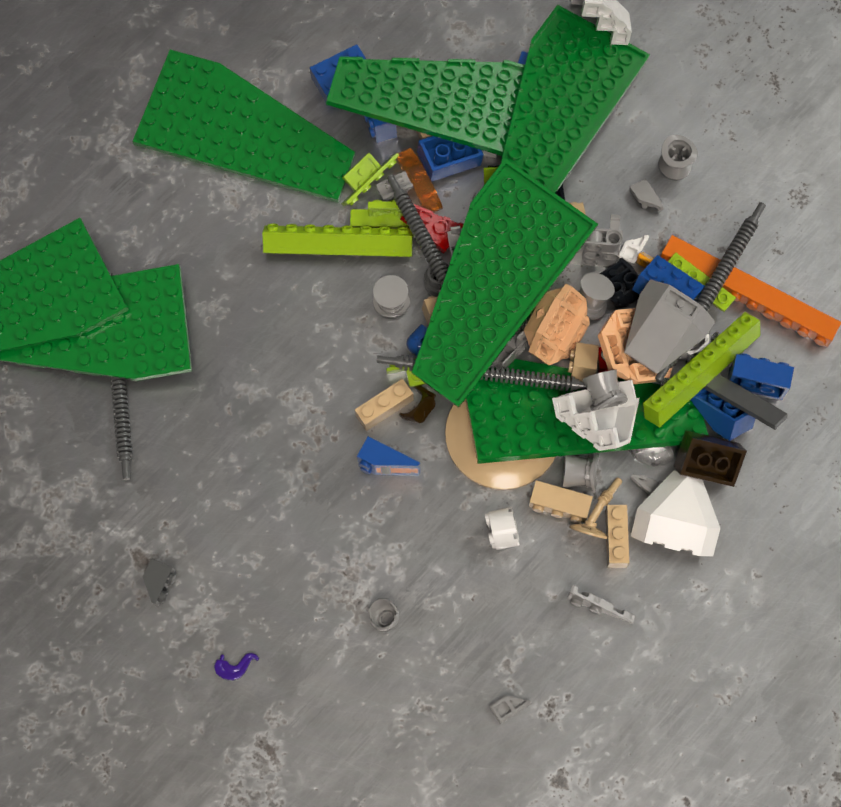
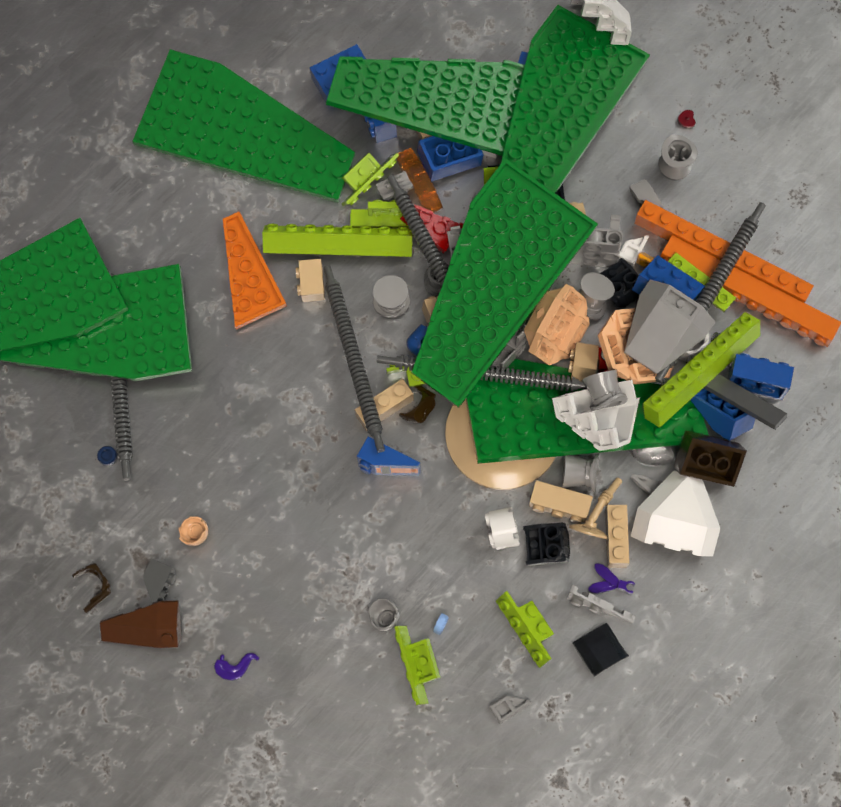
(94, 569): none -> dark brown helmet
(107, 456): none -> dark blue tile
(147, 626): none -> reddish brown wedge
(193, 531): none -> light nougat hair
(251, 282): none -> orange wing
(311, 280): none -> tan brick
(354, 359): none -> dark grey hose
(419, 663): none -> lime bracket
(441, 623): none -> light blue tile
(528, 625): none -> lime bracket
(547, 543): none -> black slope
(600, 649): none -> black slope
(611, 581): none -> dark purple piece
(667, 224): none -> orange brick
(686, 119): none -> dark red piece

